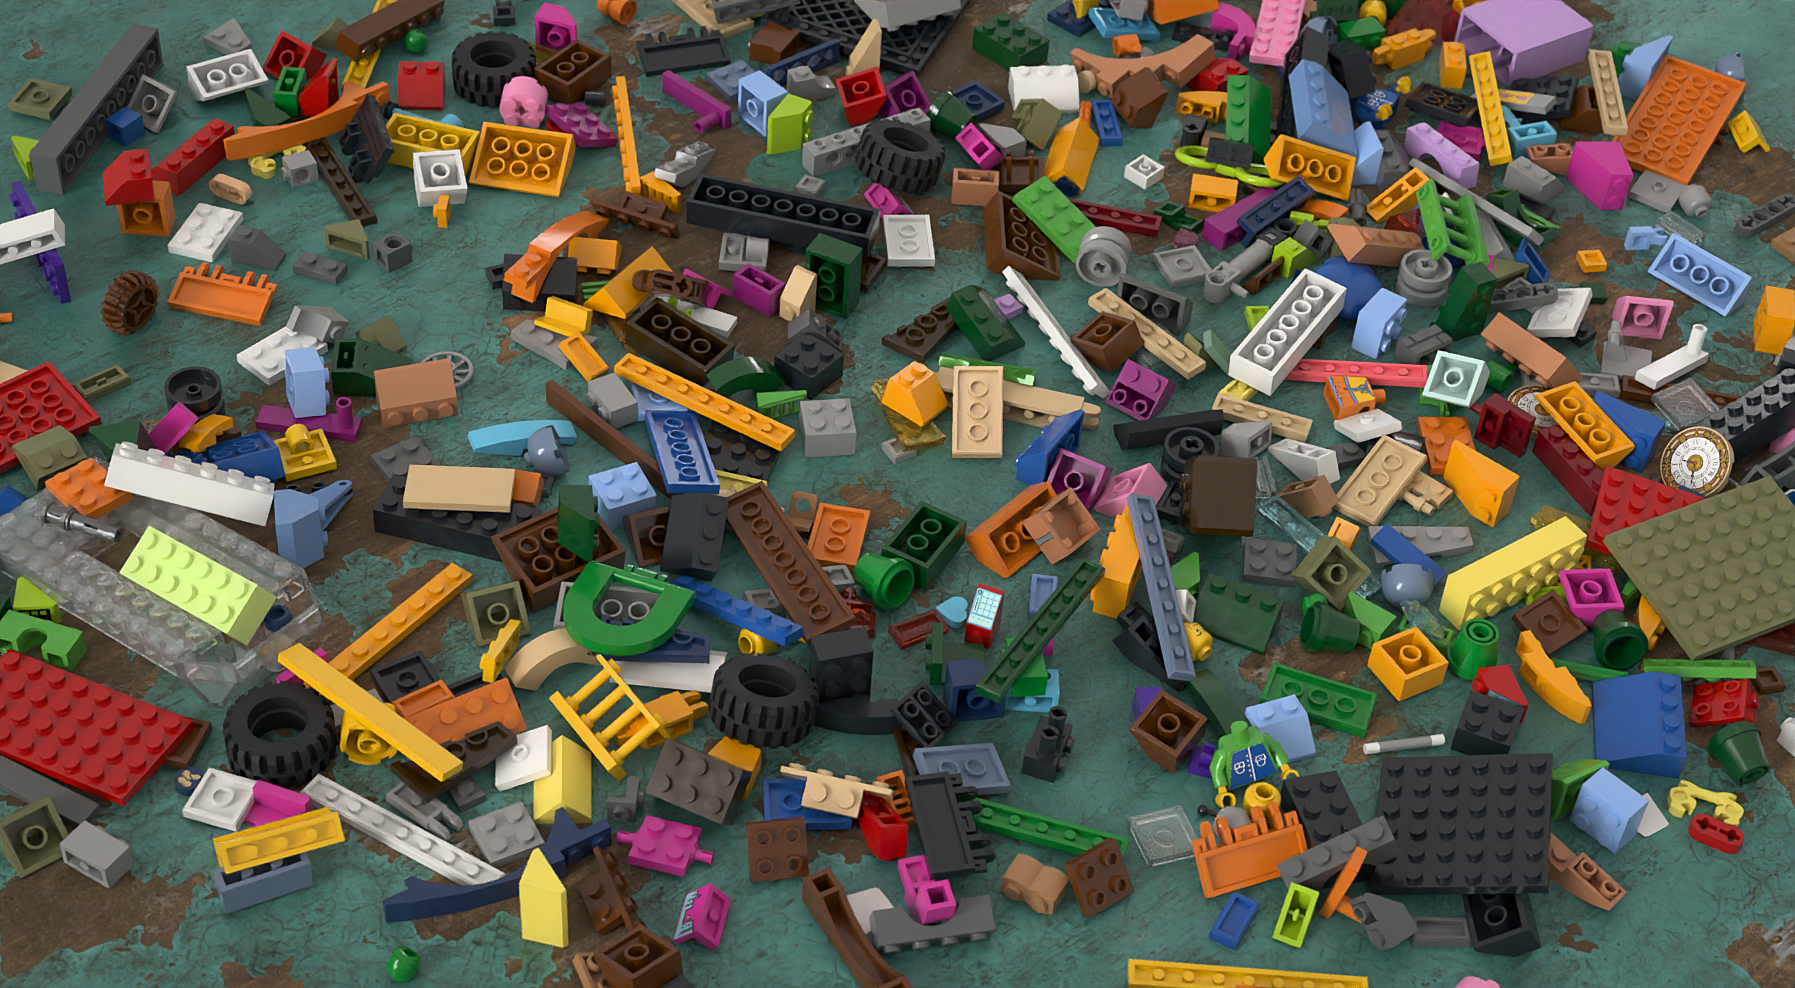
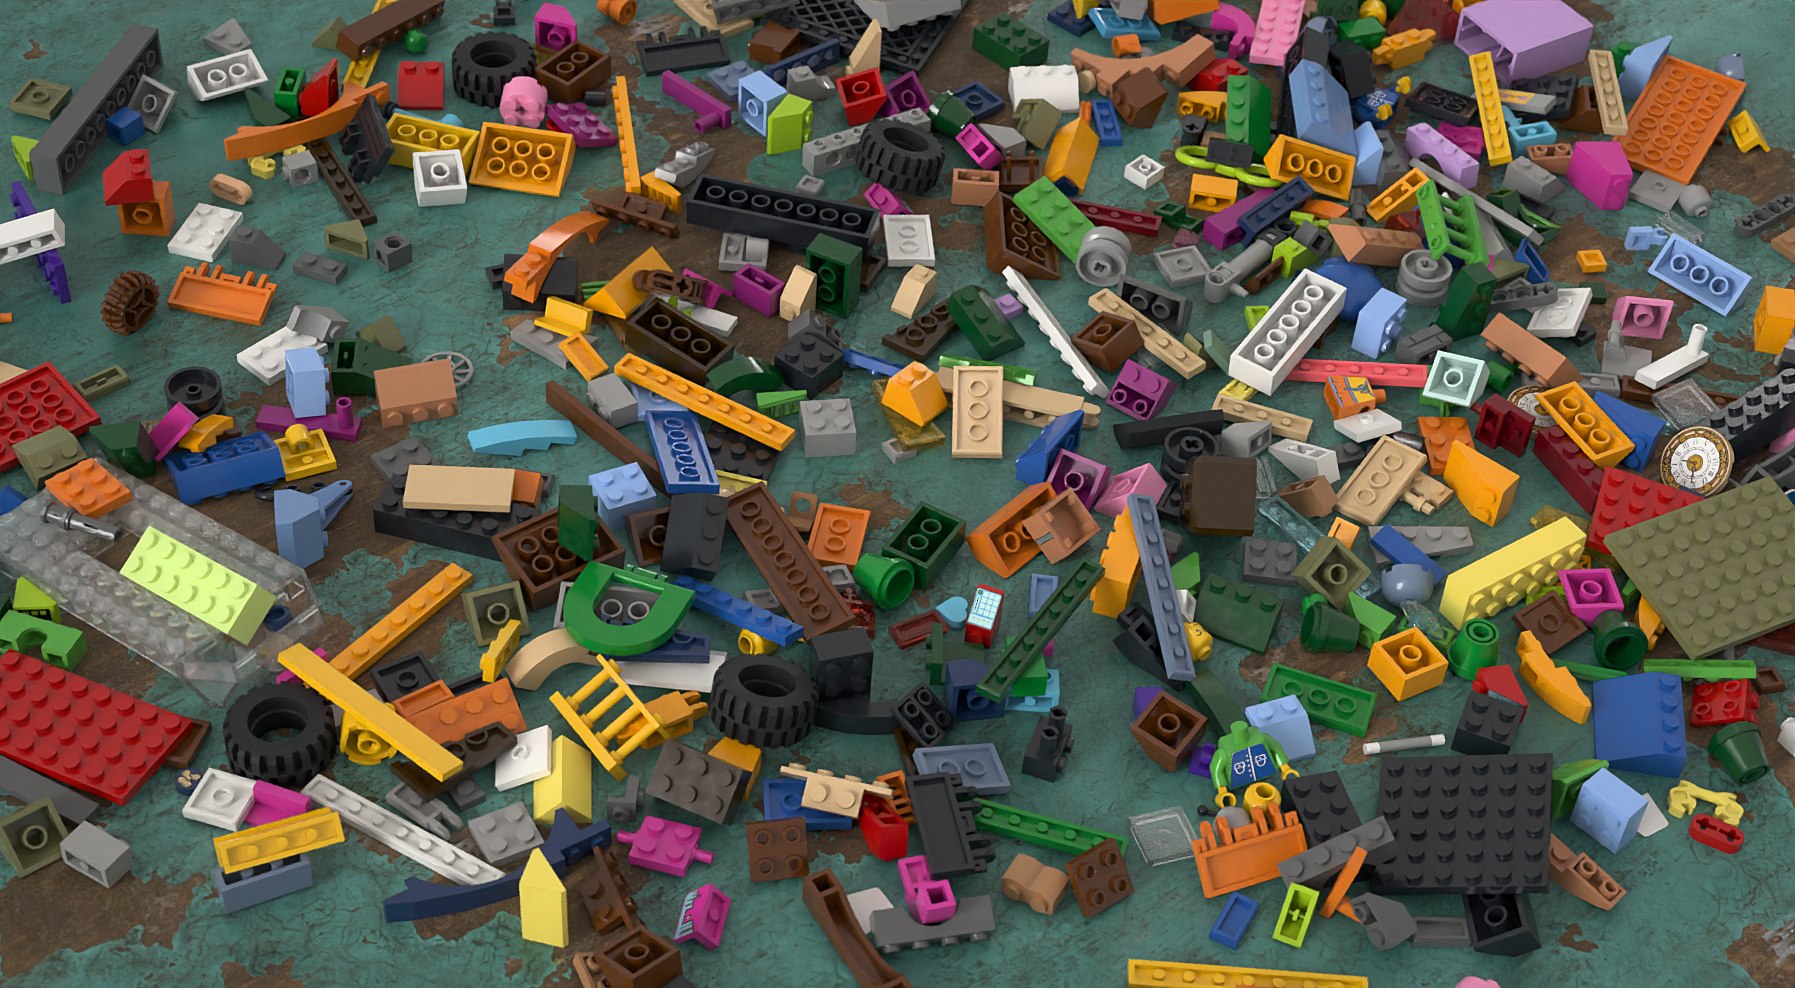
(190, 484): white brick -> none
(194, 156): red slope -> none
(293, 52): red slope -> none
(403, 964): green piece -> none
(442, 211): light orange plate -> none
(546, 452): sand blue cylinder -> none
(595, 254): light orange slope -> none
(875, 364): none -> blue plate
(915, 291): none -> tan slope
(1452, 65): light orange brick -> none

